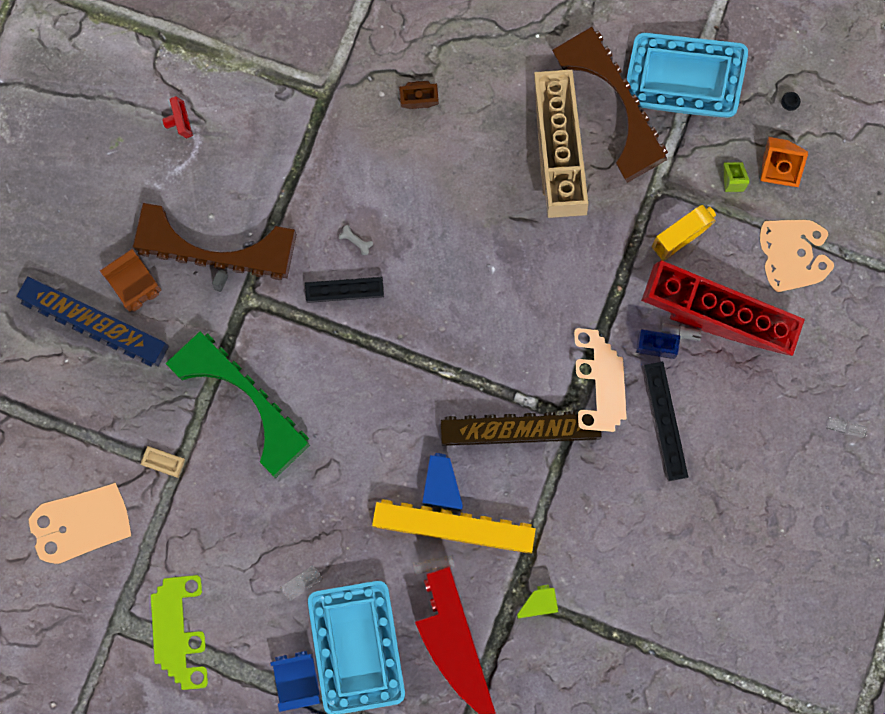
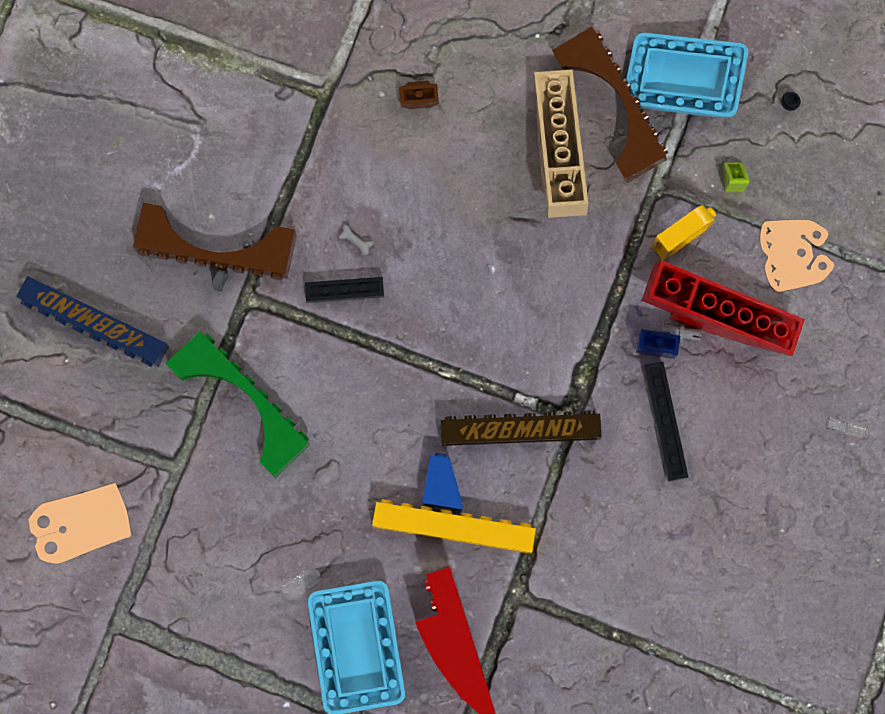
(131, 280): dark orange panel -> none
(162, 462): tan tile -> none
(168, 631): lime piece -> none
(179, 118): red tile -> none
(296, 681): blue panel -> none
(539, 603): lime slope -> none
(609, 380): light nougat piece -> none
(783, 162): orange slope -> none

